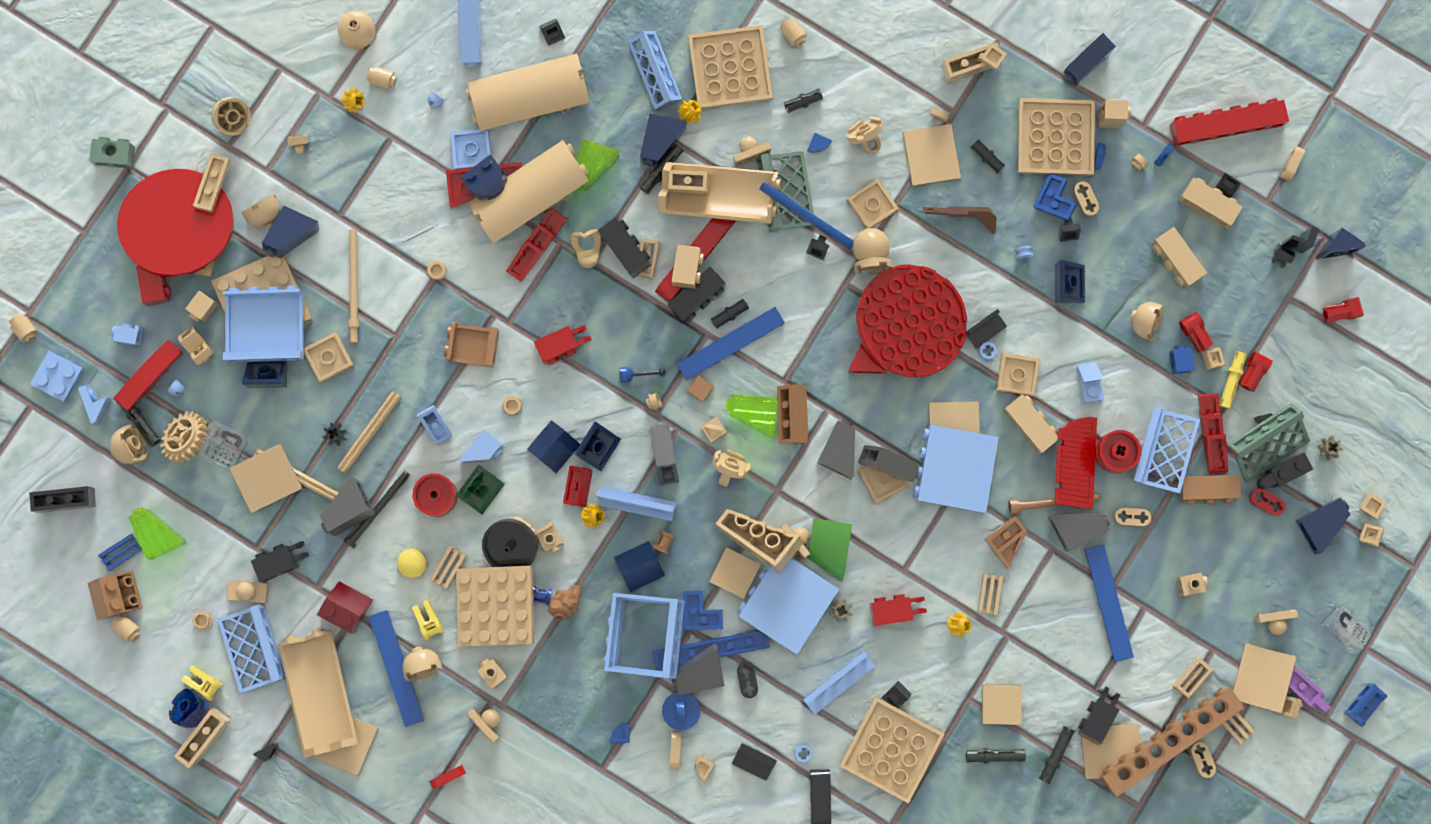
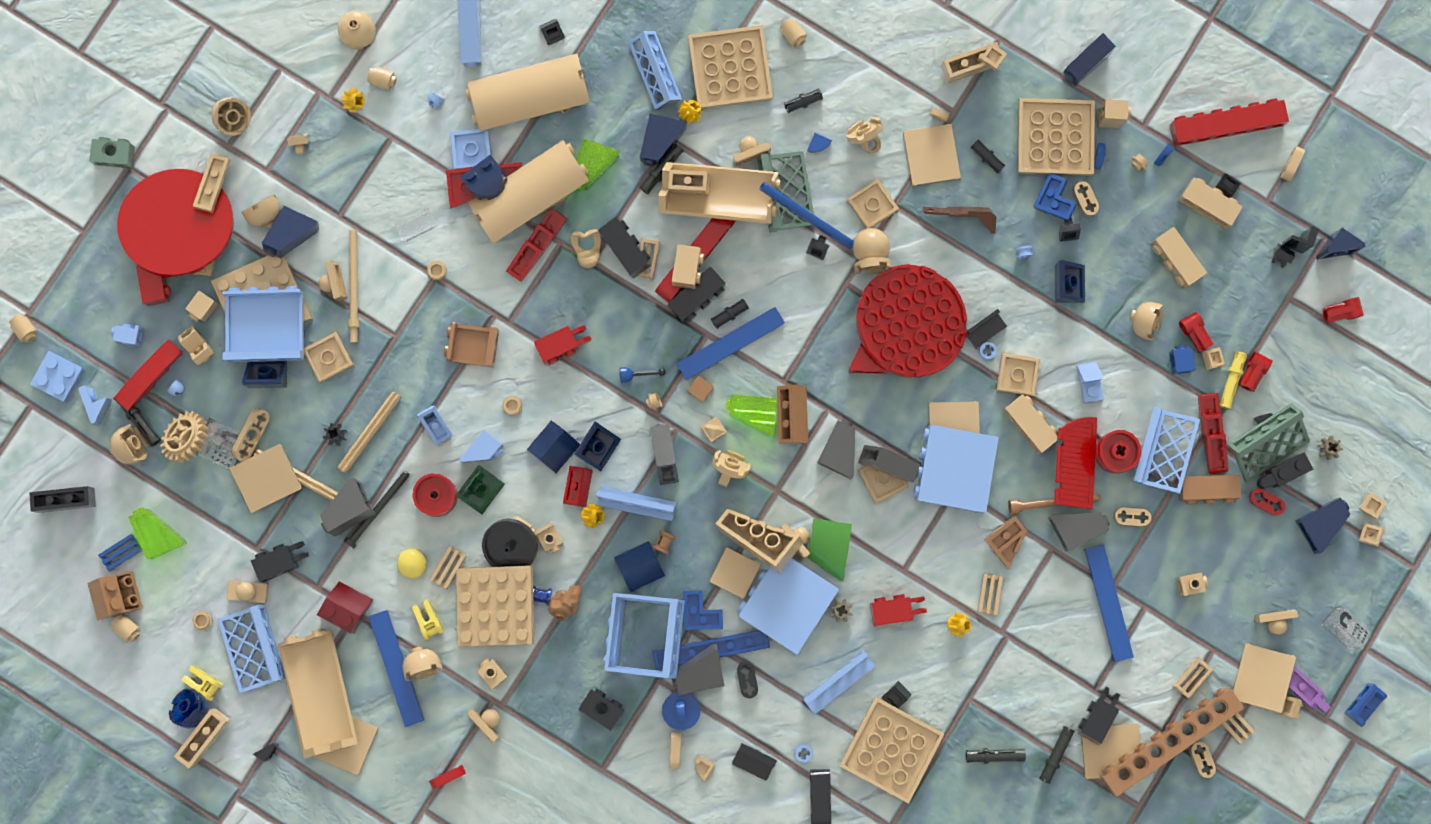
(252, 419): none -> tan beam
(333, 281): none -> tan tile
(589, 707): none -> black brick
(621, 734): blue tile -> none
(1002, 704): tan tile -> none

